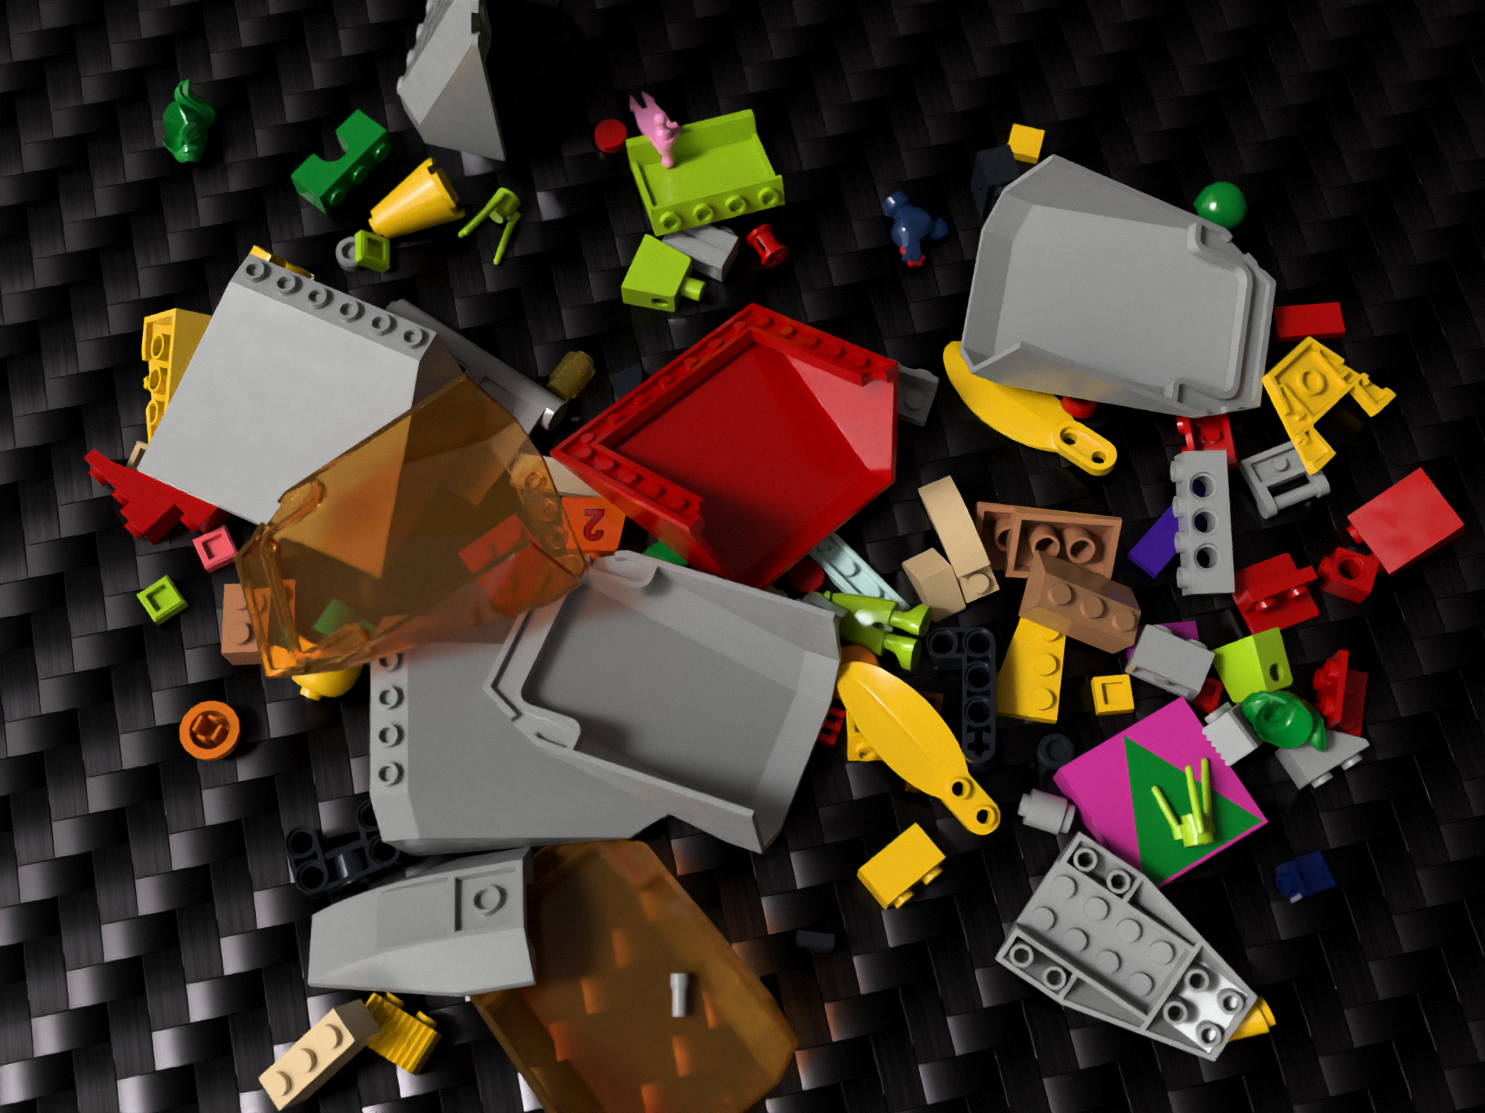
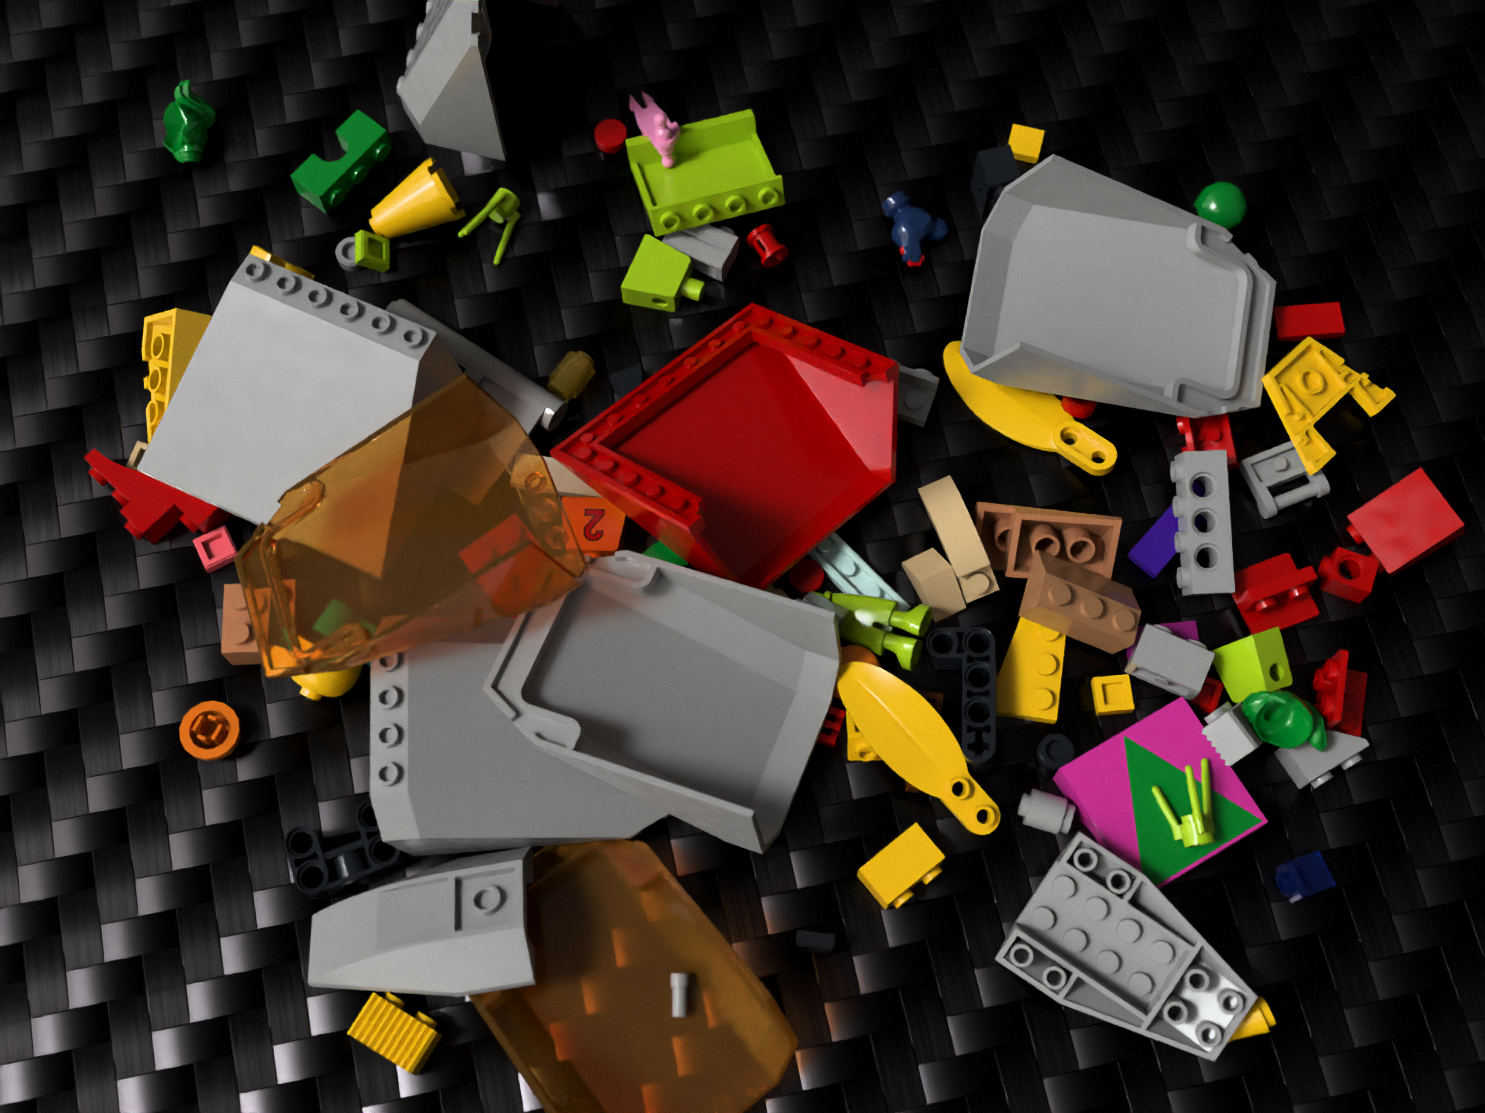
(162, 600): lime tile -> none
(319, 1054): tan brick -> none

